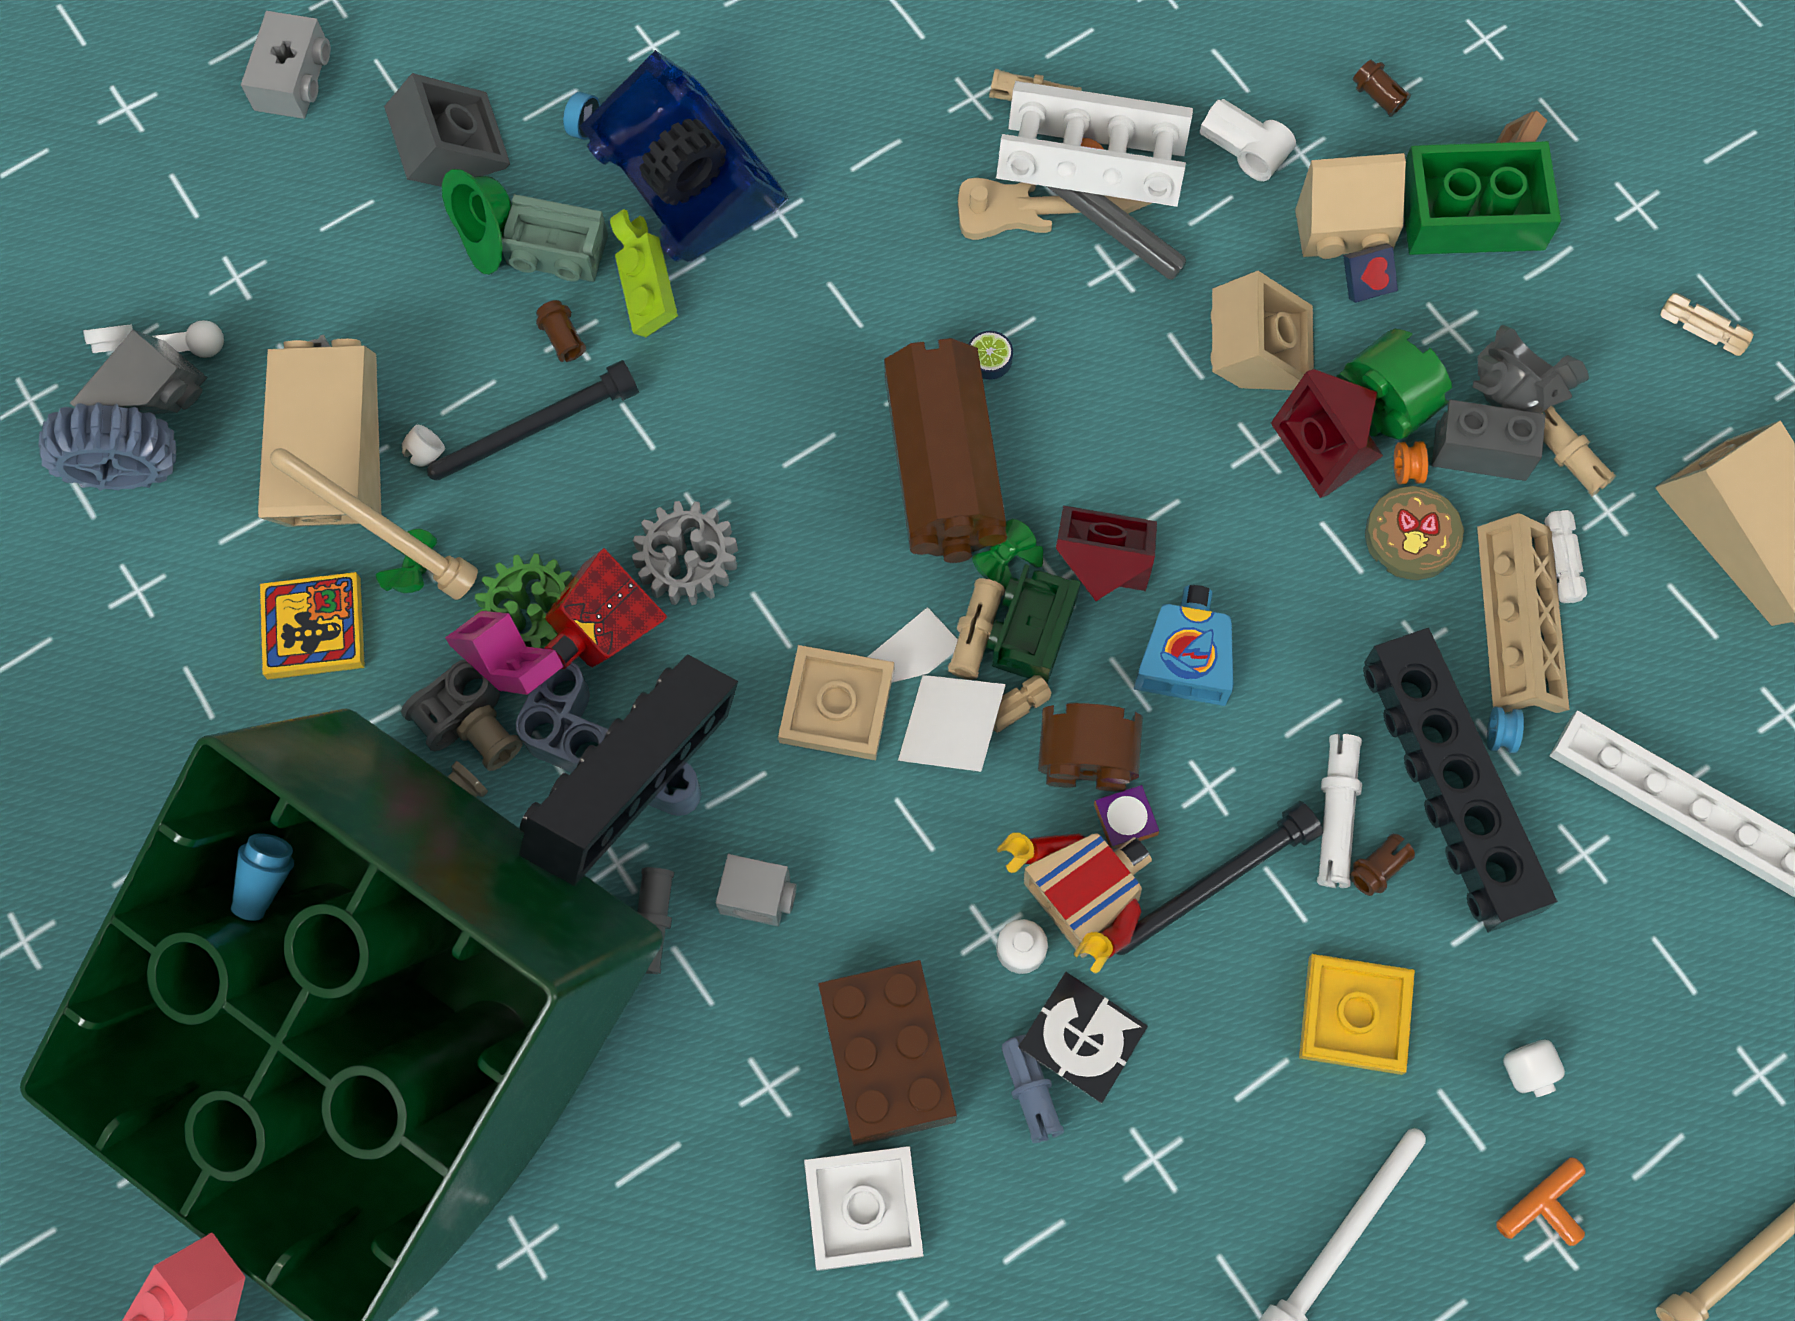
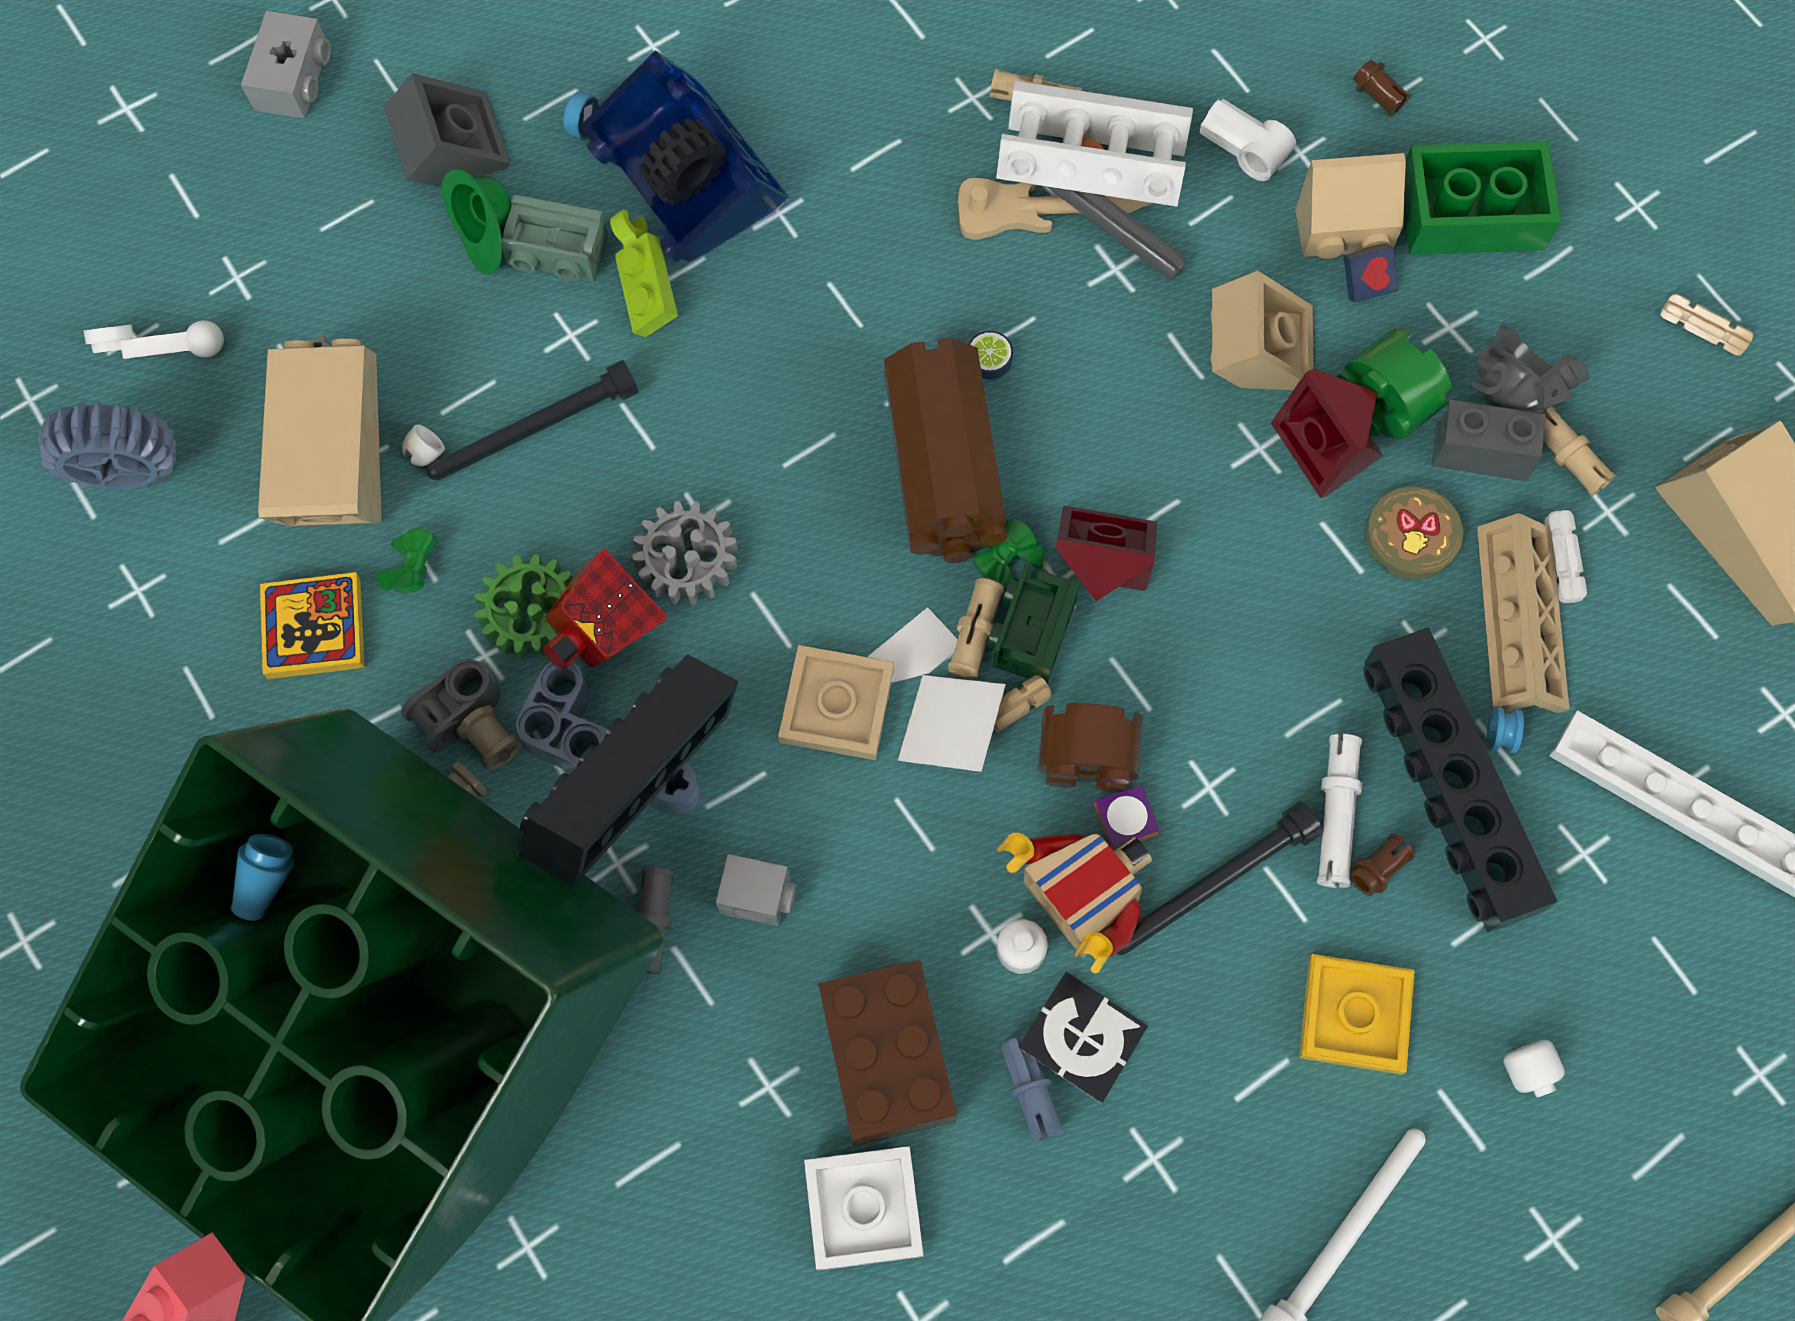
(145, 376): dark grey slope -> none
(453, 575): tan piece -> none
(500, 655): dark pink slope -> none
(556, 322): reddish brown pin -> none
(1189, 651): dark azure torso -> none
(1410, 462): orange bush -> none
(1523, 129): medium nougat tile -> none
(1544, 1201): orange piece -> none

